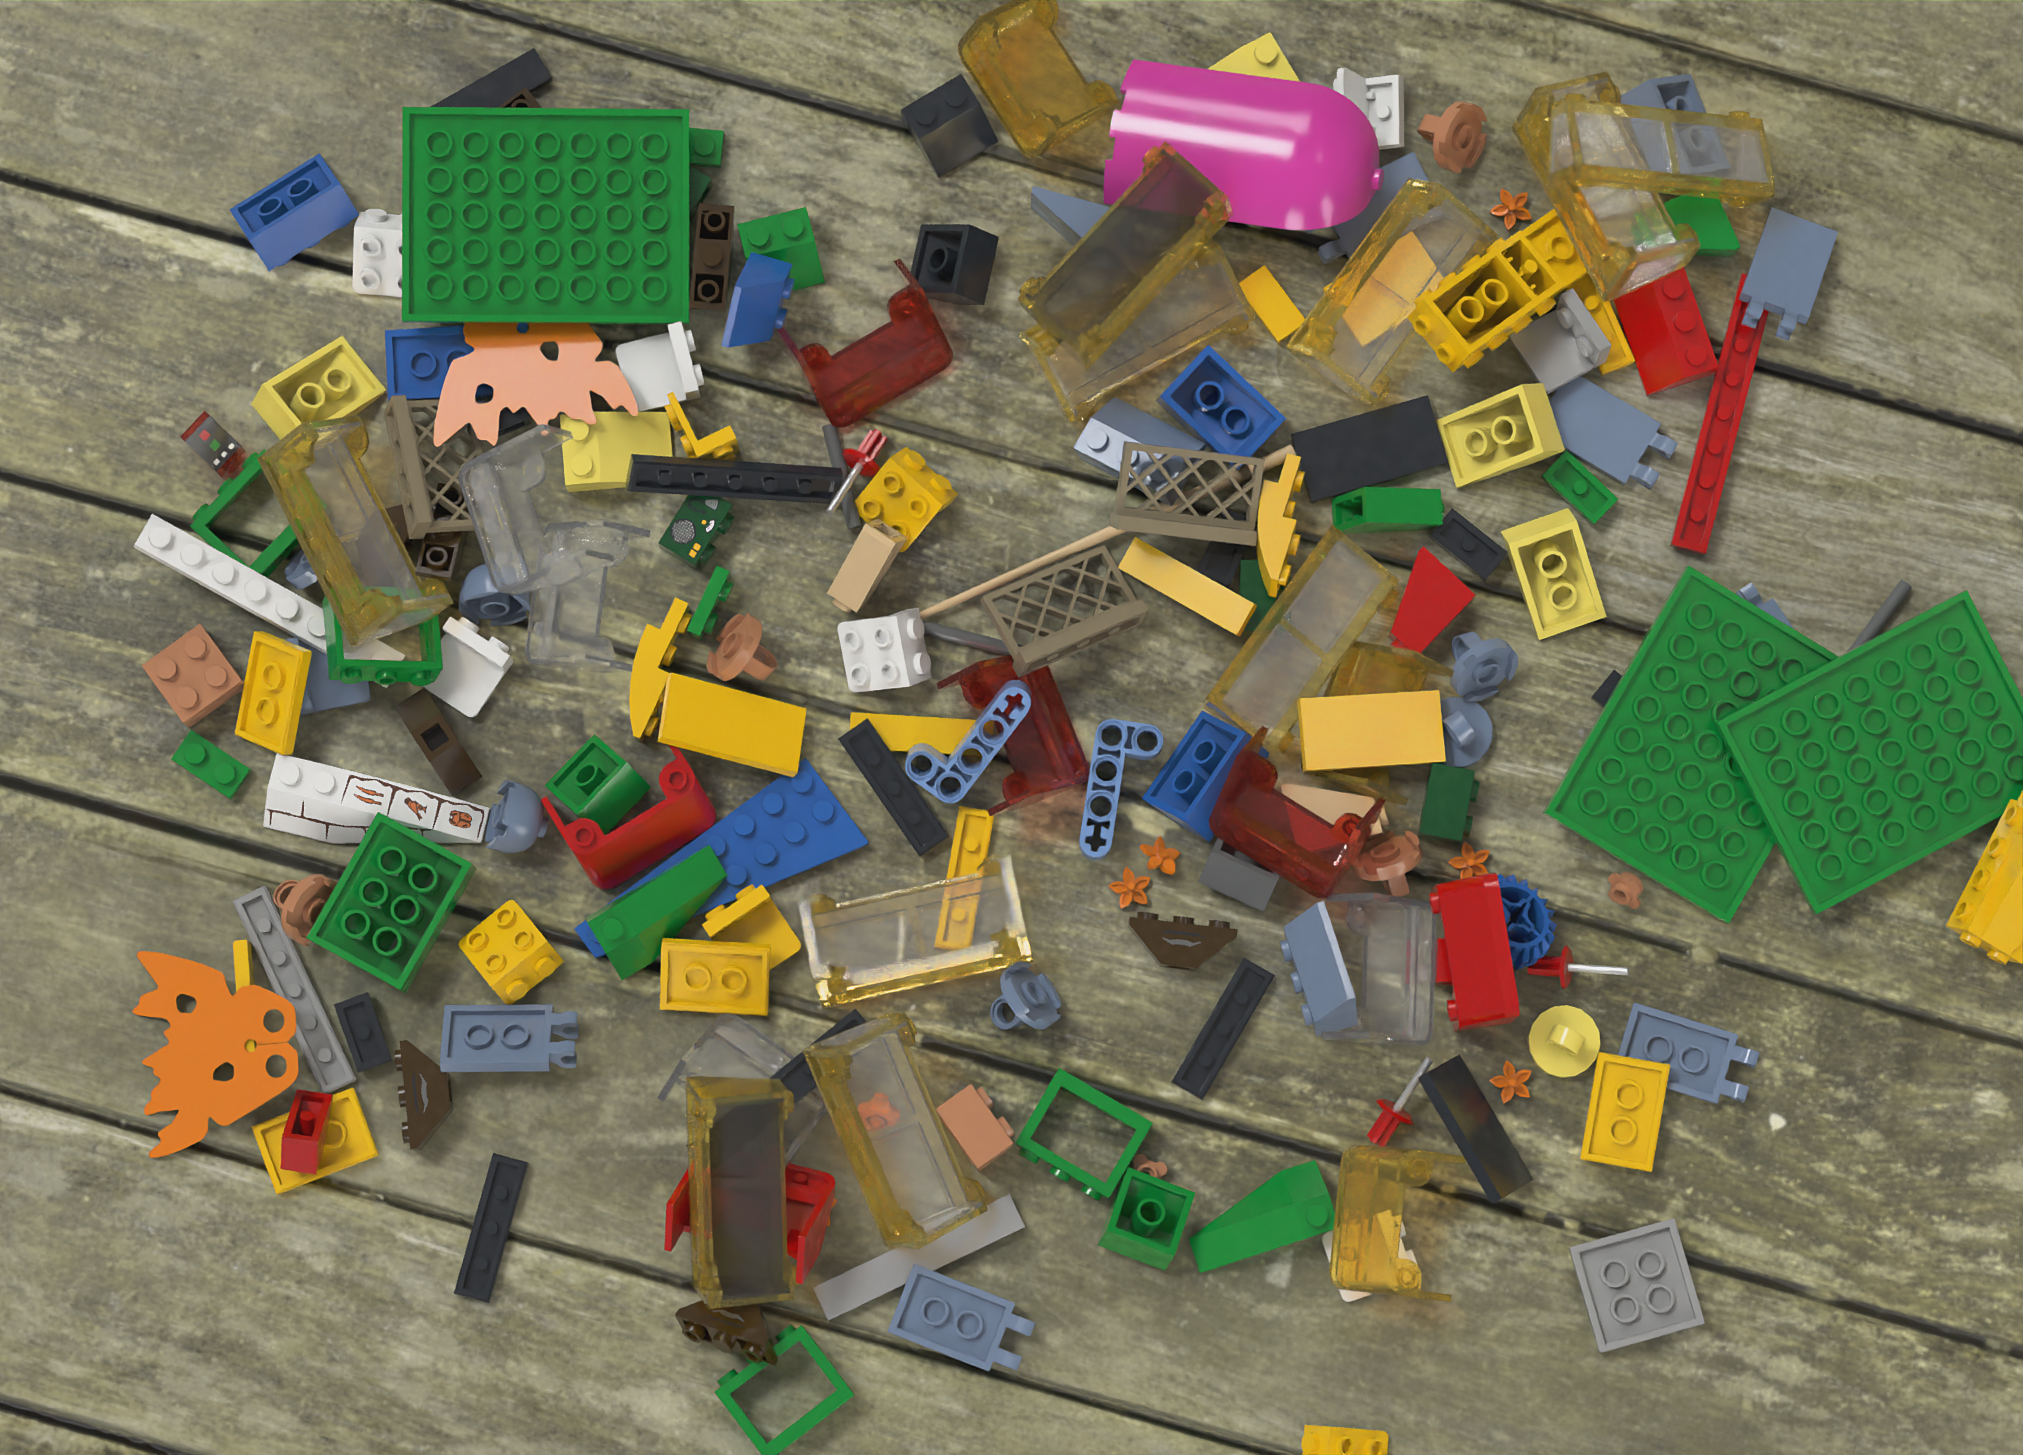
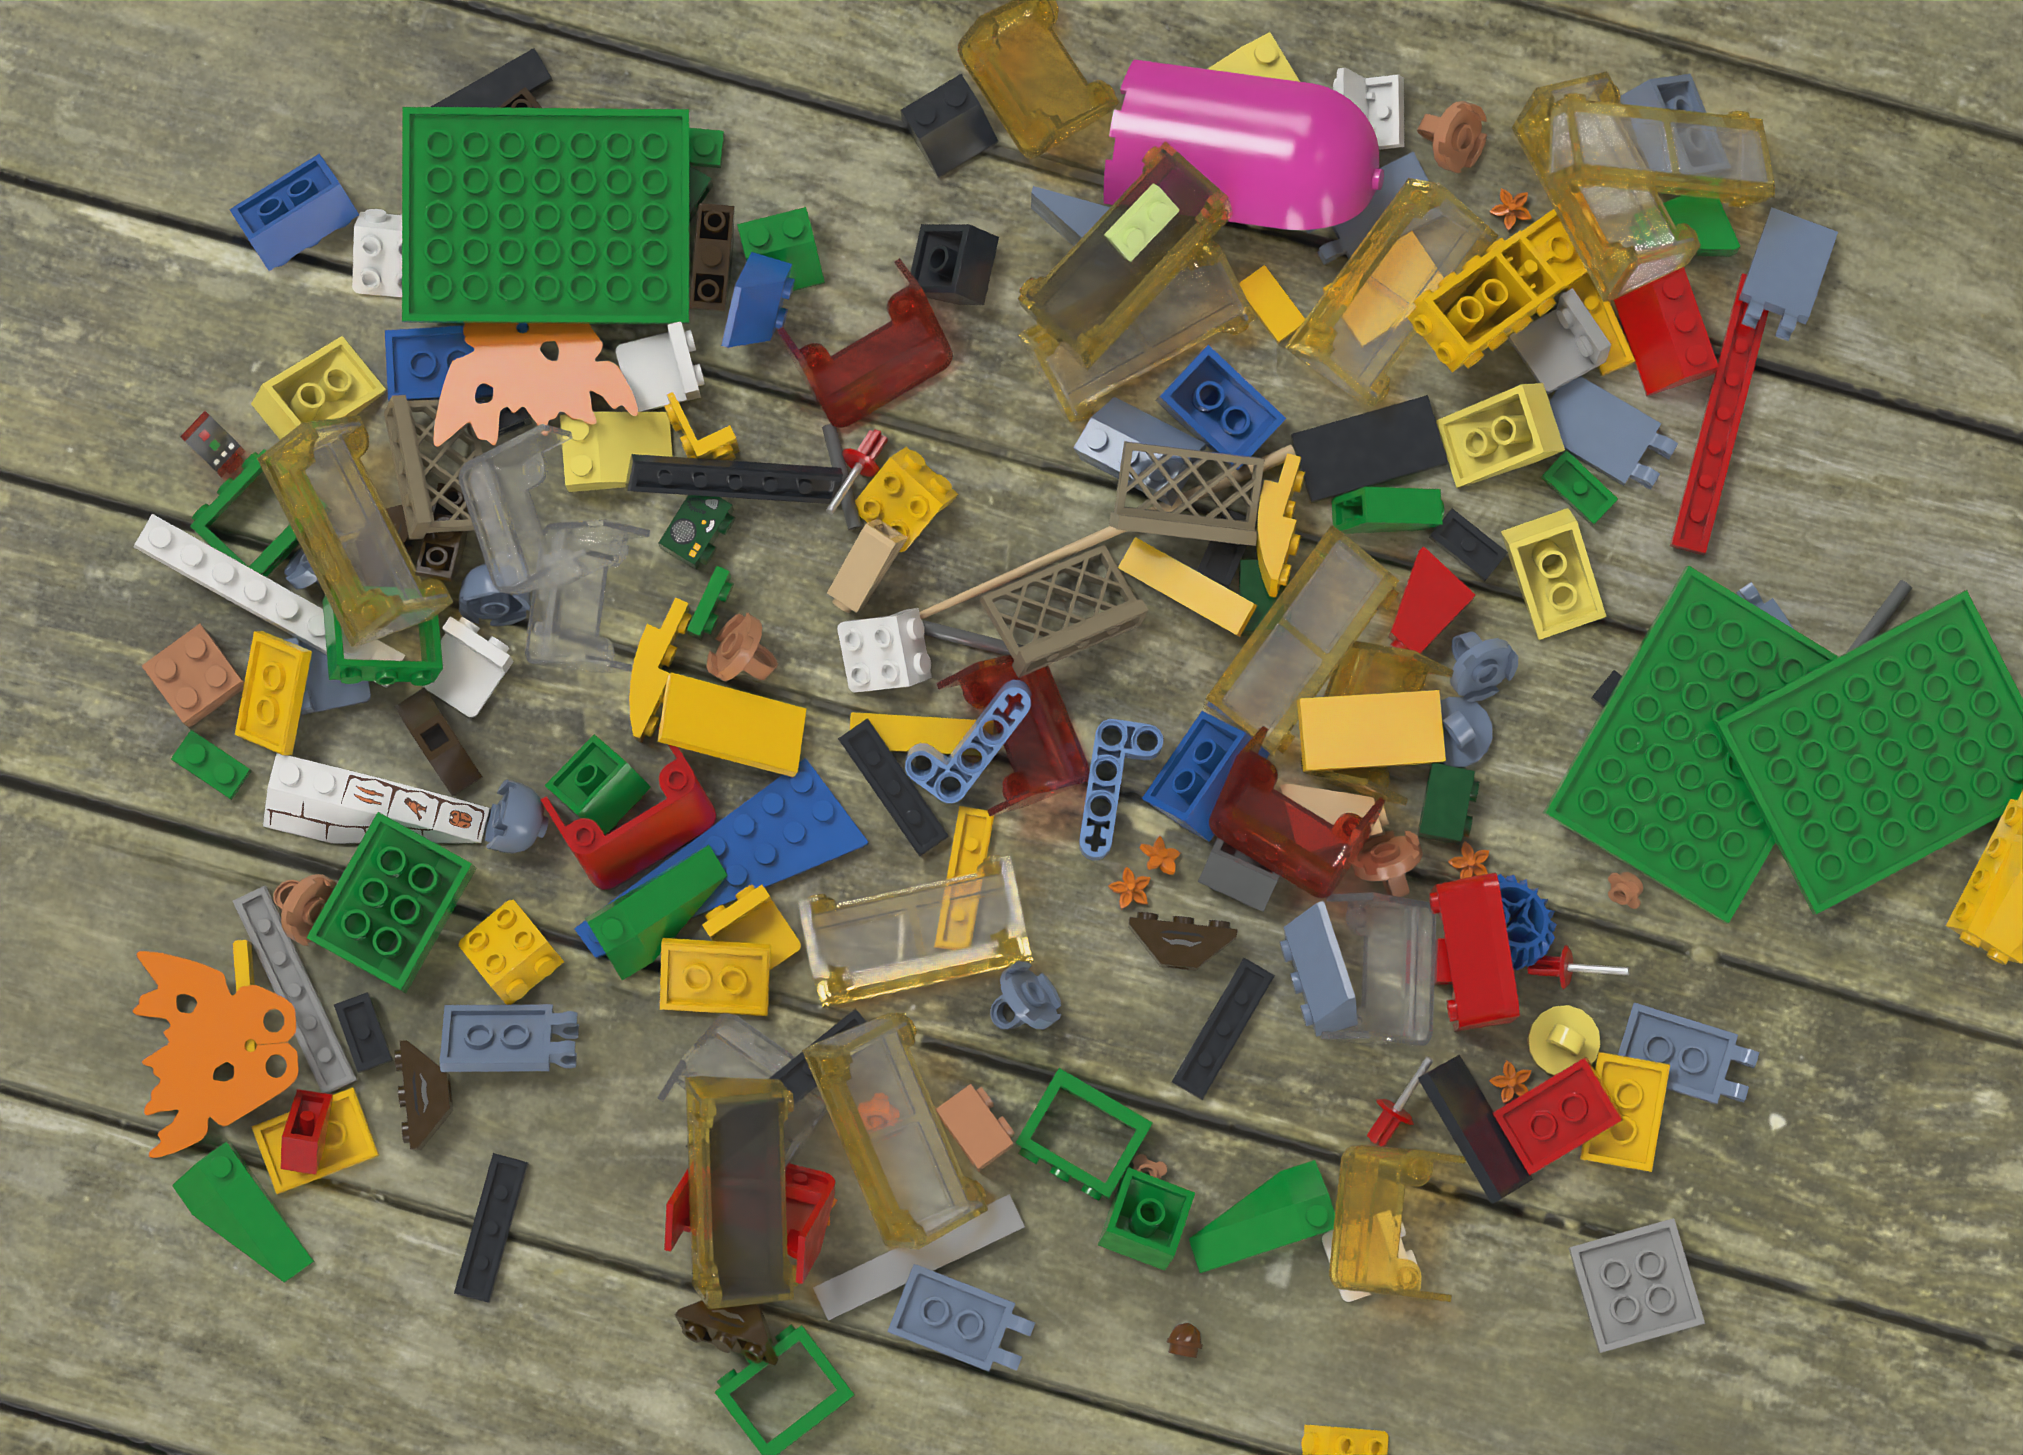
(235, 1205): none -> green wedge
(1141, 222): none -> yellowish green plate
(1185, 1340): none -> reddish brown plate
(1558, 1116): none -> red plate

